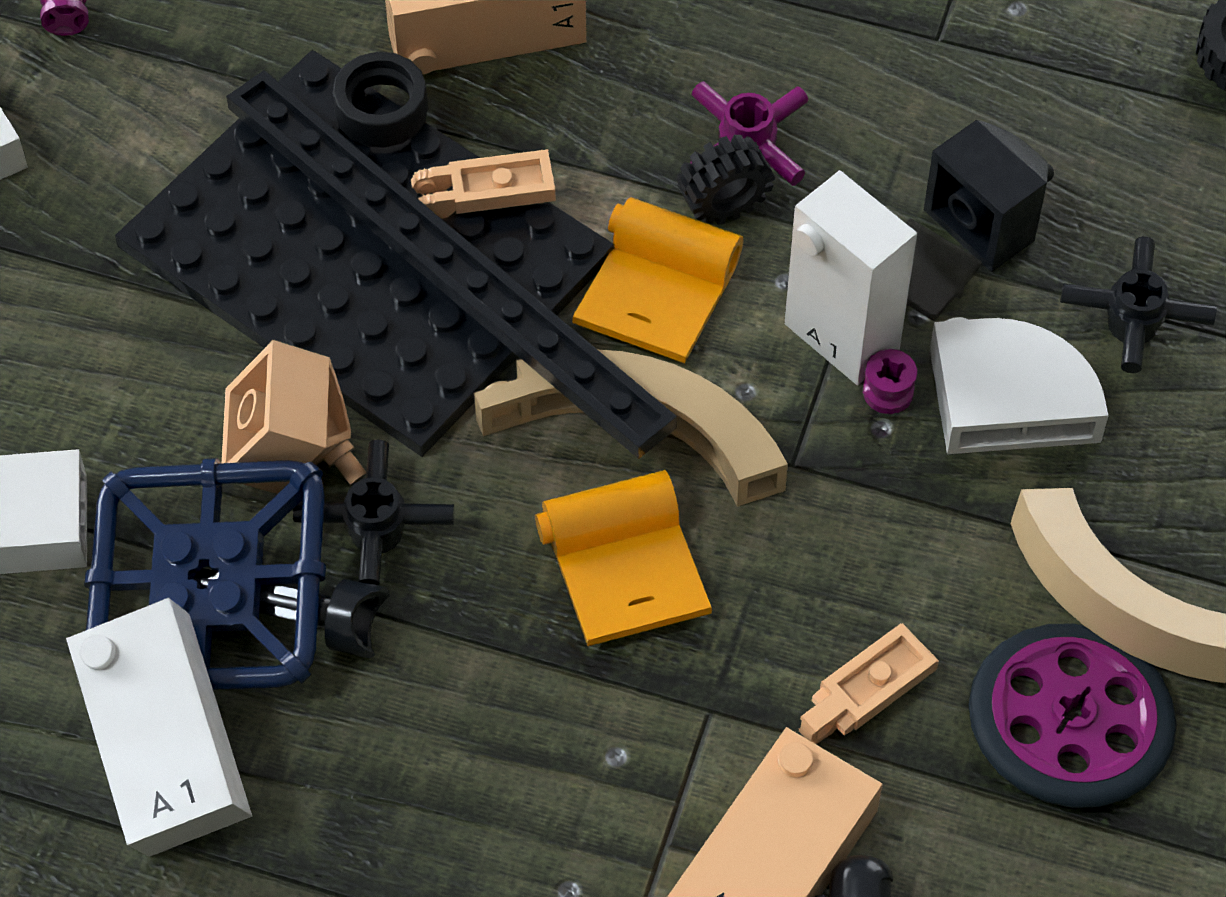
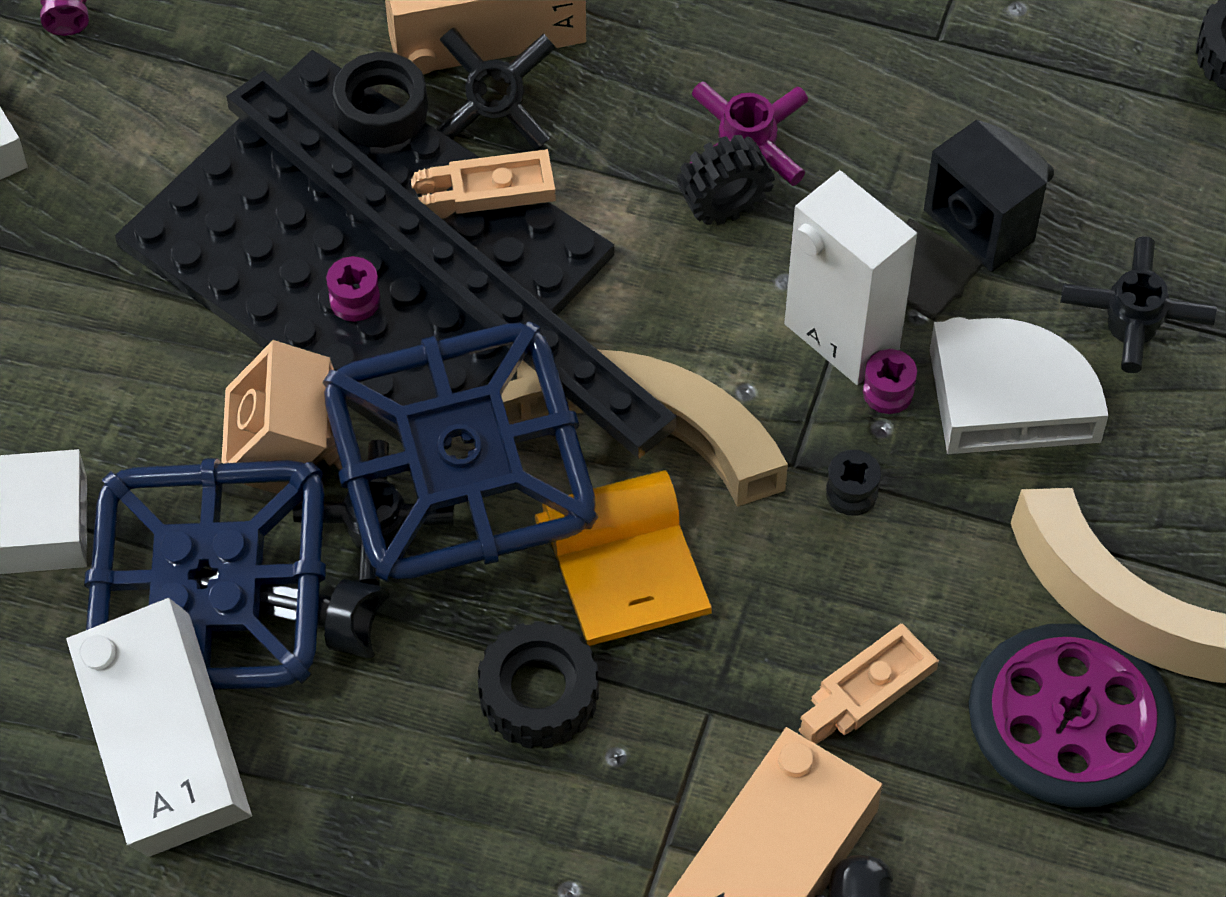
(345, 299): none -> magenta wheel
(442, 478): none -> dark blue plate
(475, 88): none -> black bar
(538, 644): none -> black tyre
(659, 279): light orange door -> none
(848, 495): none -> black wheel

